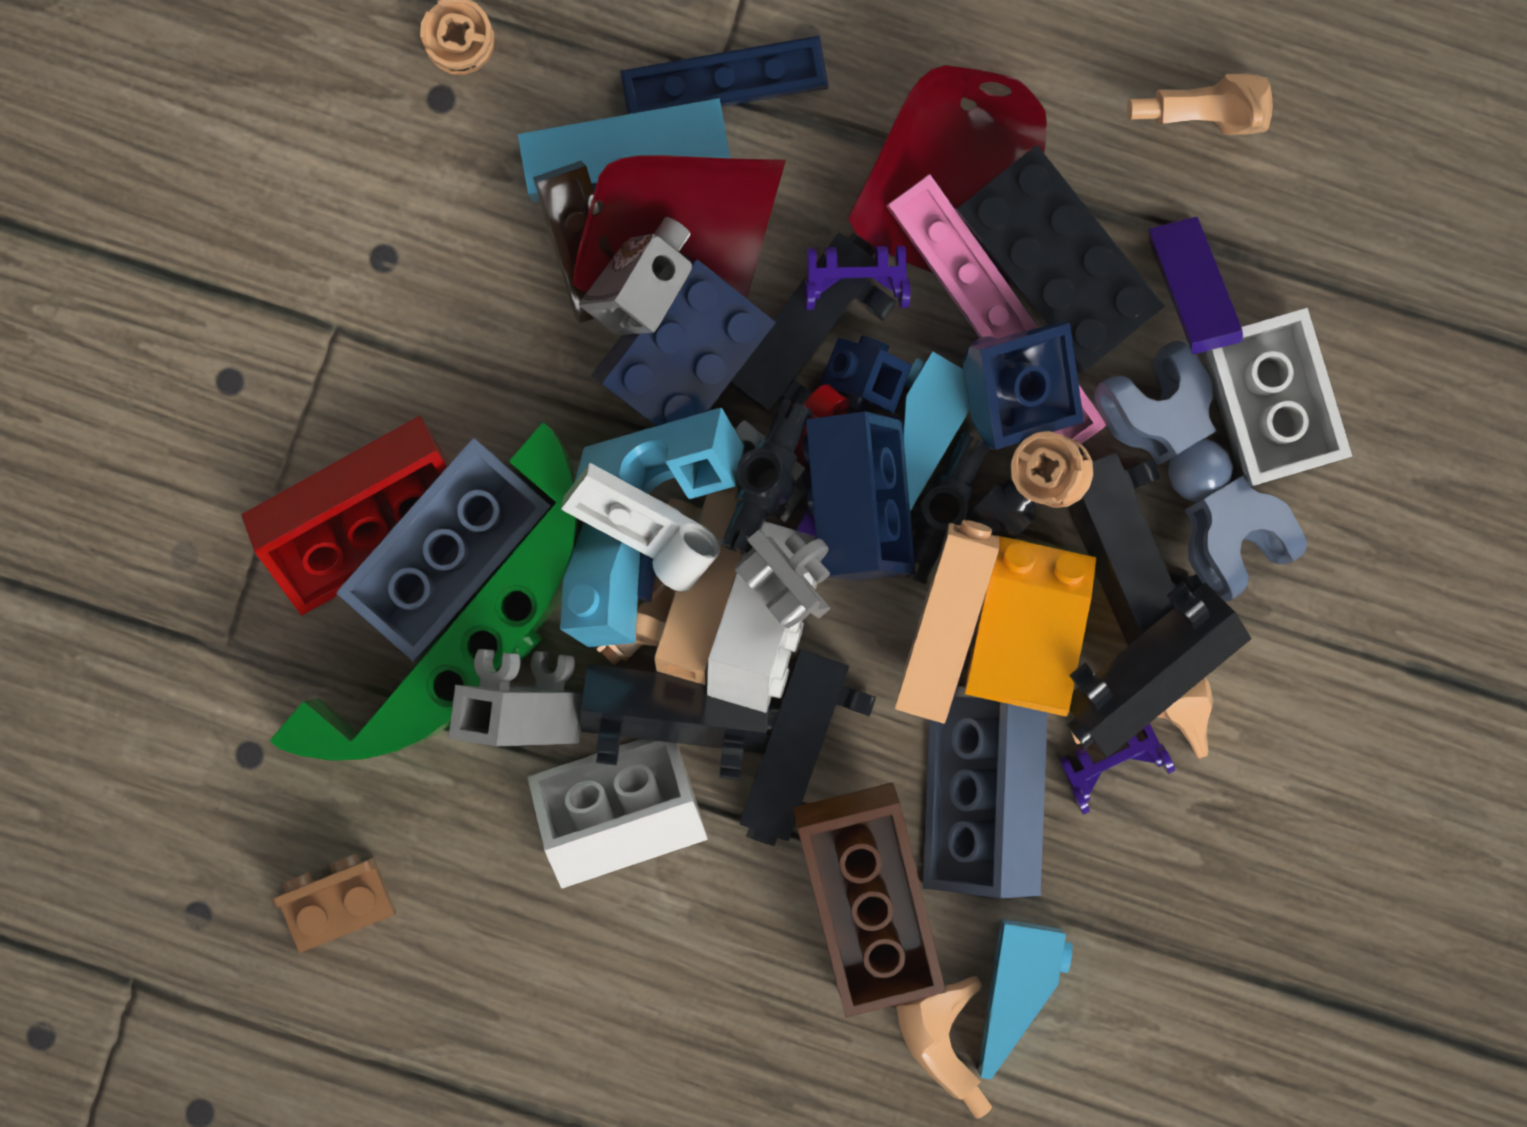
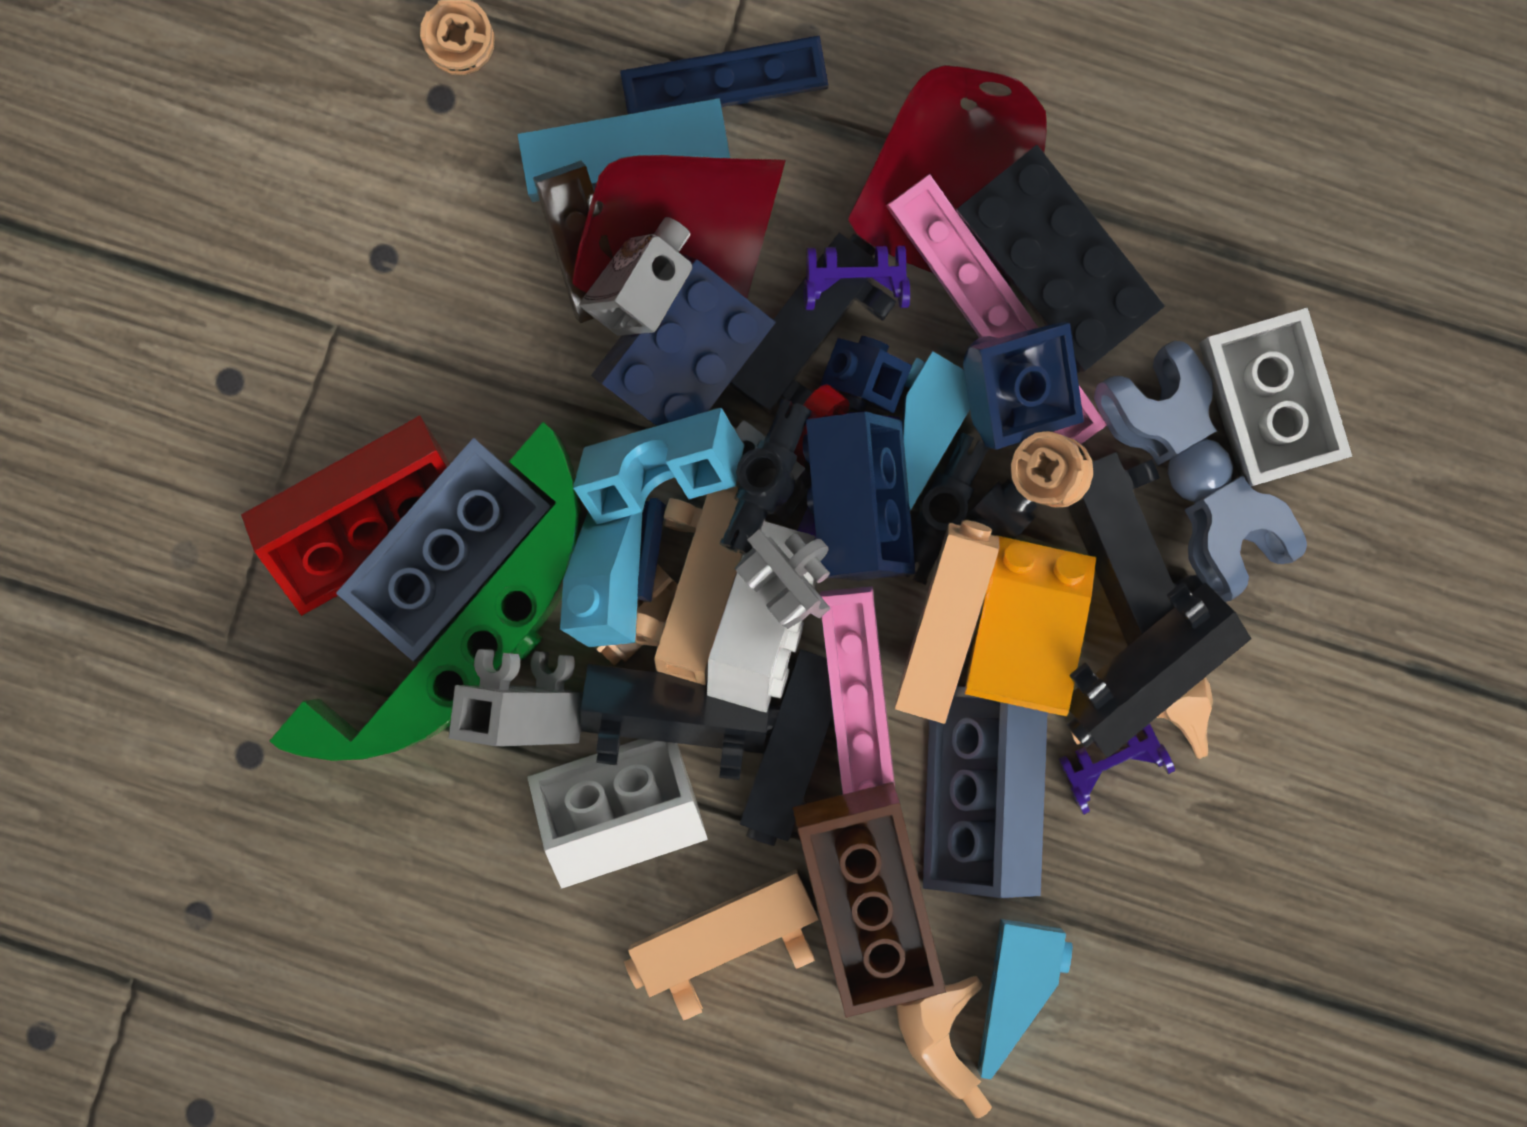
(335, 903): medium nougat bracket -> none
(675, 542): white plate -> none
(721, 935): none -> light nougat brick
(857, 689): none -> bright pink plate
(1195, 285): dark purple tile -> none
(1235, 104): light nougat animal -> none

